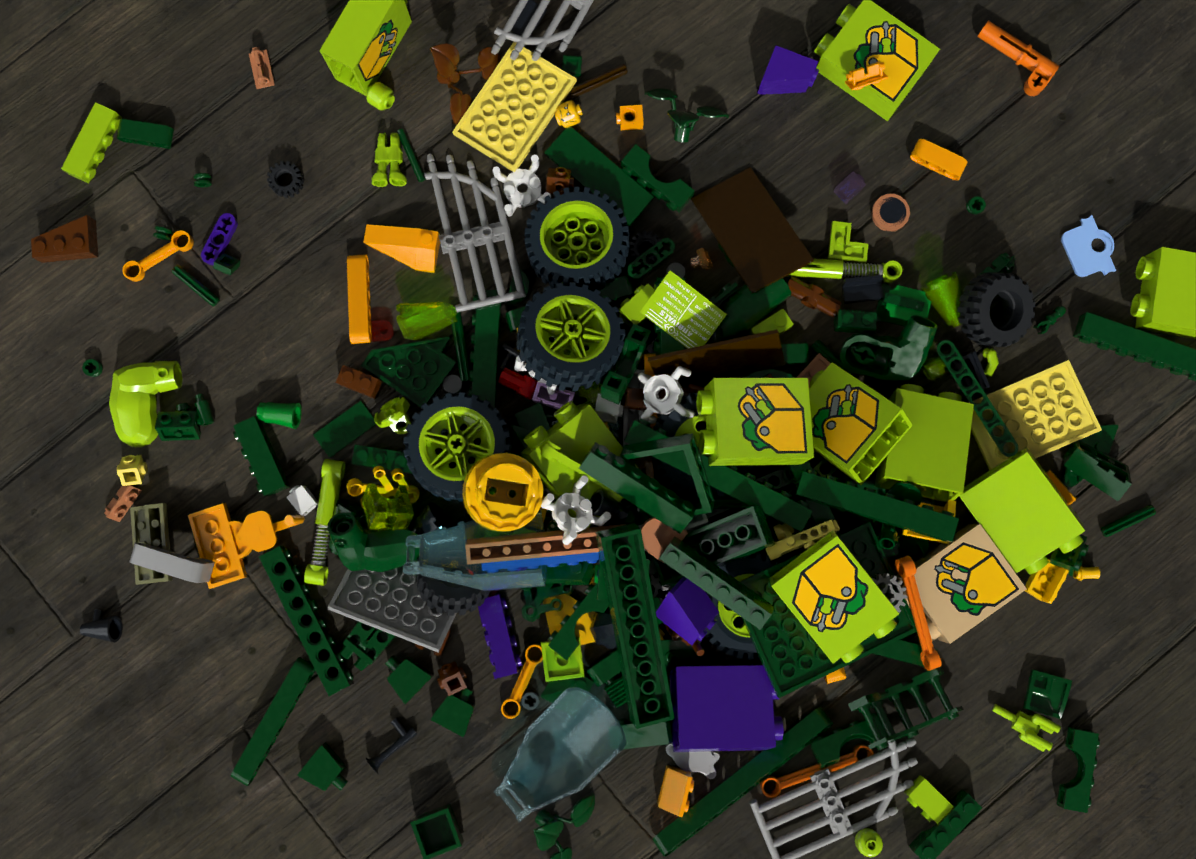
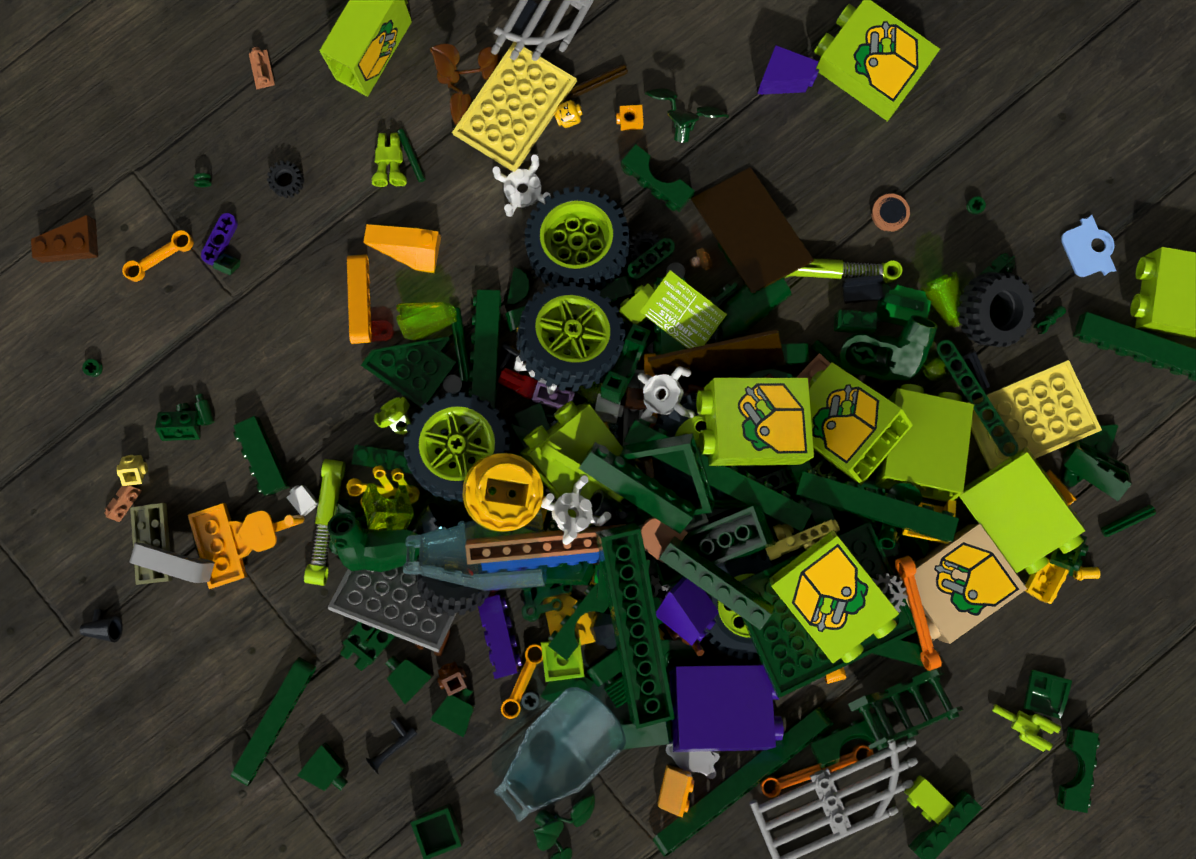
(92, 143): lime brick -> none
(134, 399): lime piece -> none
(145, 133): dark green beam -> none
(162, 233): dark green bush -> none
(195, 285): dark green axle -> none
(280, 413): green plant -> none
(296, 614): dark green brick -> none
(345, 429): dark green piece -> none
(358, 382): reddish brown brick -> none
(380, 96): lime head -> none
(472, 237): light grey piece -> none
(559, 179): reddish brown brick -> none
(572, 65): dark green tile -> none
(598, 172): dark green tile -> none
(777, 321): lime brick -> none
(813, 297): reddish brown piece -> none
(840, 246): lime plate -> none
(850, 187): clear purple brick -> none
(858, 79): light orange hinge -> none
(868, 842): lime head -> none
(938, 159): light orange beam -> none
(993, 362): lime arm -> none
(1023, 55): orange piece -> none

